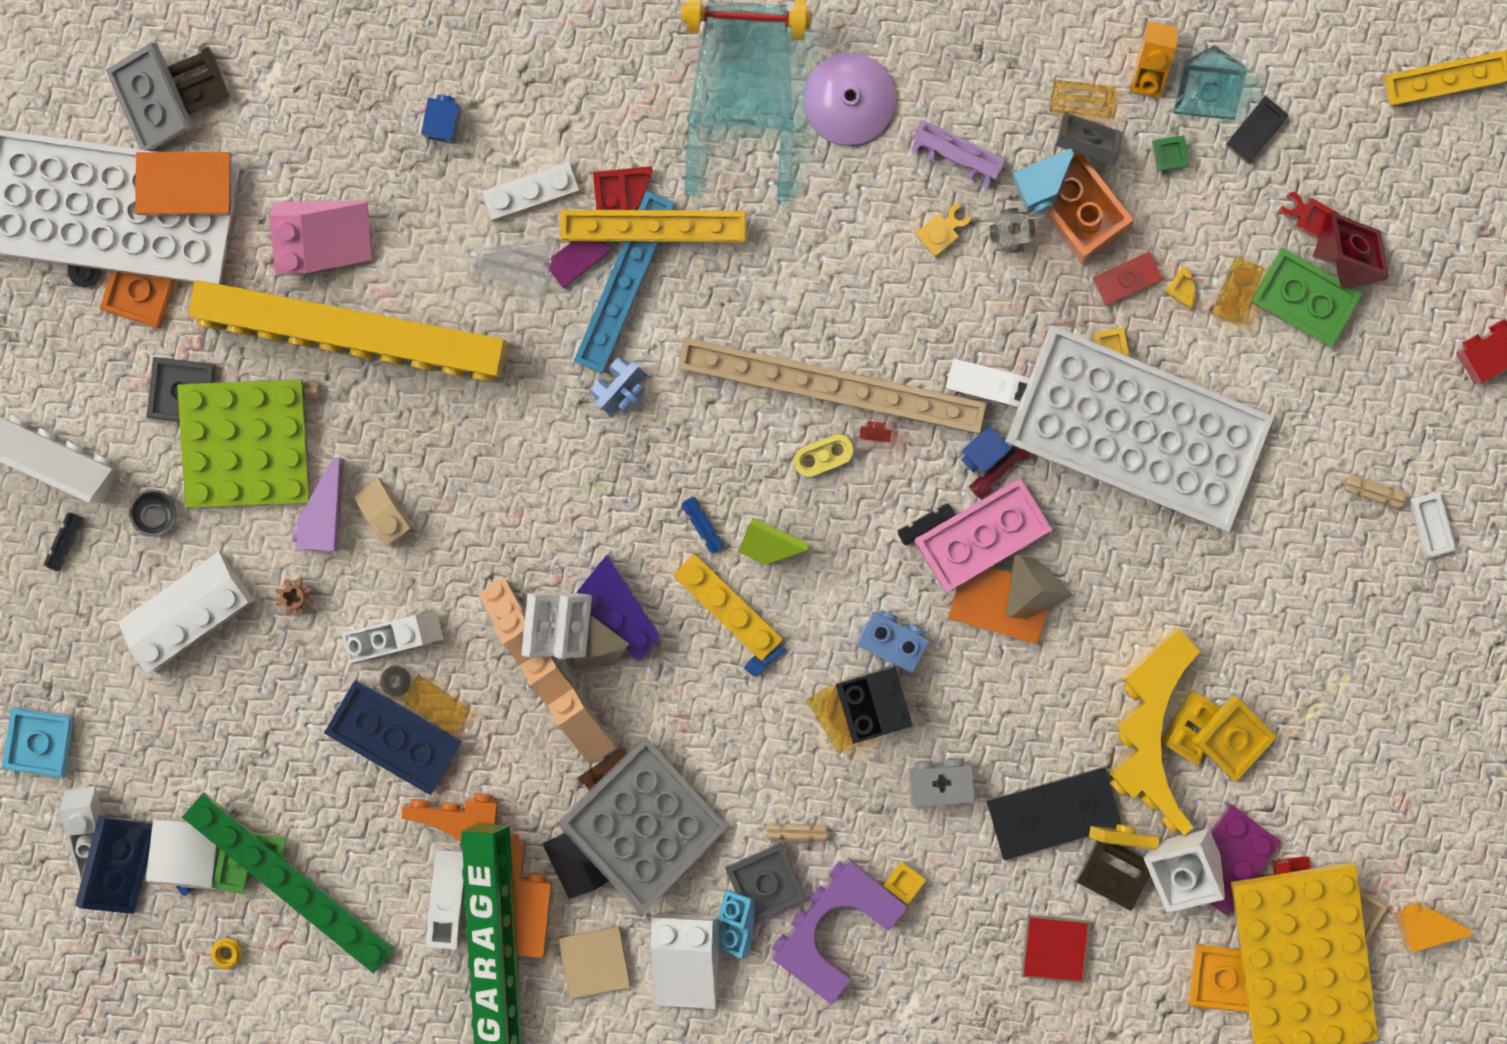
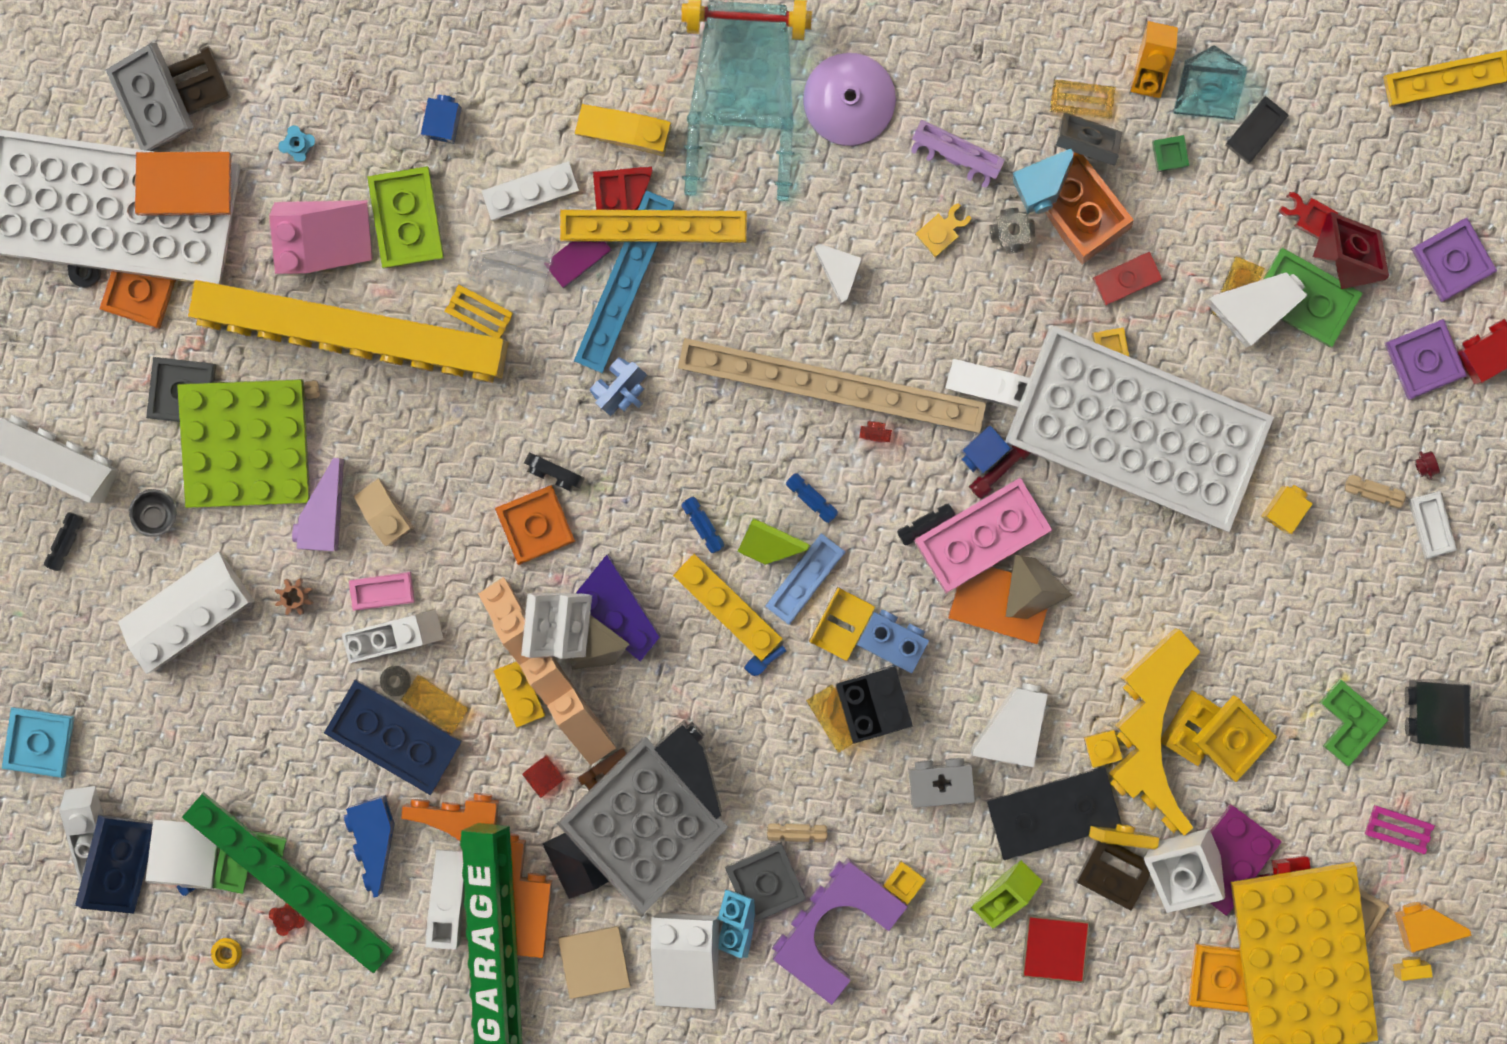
(283, 926): none -> clear red plate
(300, 152): none -> medium azure plate
(373, 831): none -> blue slope
(381, 591): none -> bright pink tile
(405, 217): none -> lime plate
(455, 299): none -> yellow tile
(519, 694): none -> yellow plate
(535, 524): none -> orange tile
(543, 776): none -> clear red plate
(565, 478): none -> black plate
(624, 129): none -> yellow slope
(688, 758): none -> black slope
(805, 579): none -> light blue tile
(811, 498): none -> blue axle
(823, 455): light yellow plate -> none
(832, 636): none -> yellow piece
(839, 268): none -> white slope
(1007, 894): none -> lime slope
(1014, 728): none -> white slope
(1102, 748): none -> yellow plate
(1182, 288): yellow tile -> none
(1257, 306): none -> white slope
(1287, 508): none -> yellow brick
(1358, 720): none -> bright green plate
(1412, 969): none -> yellow plate
(1424, 837): none -> dark pink tile
(1425, 359): none -> medium lavender tile
(1427, 465): none -> dark red plate
(1438, 712): none -> black slope
(1454, 259): none -> medium lavender tile

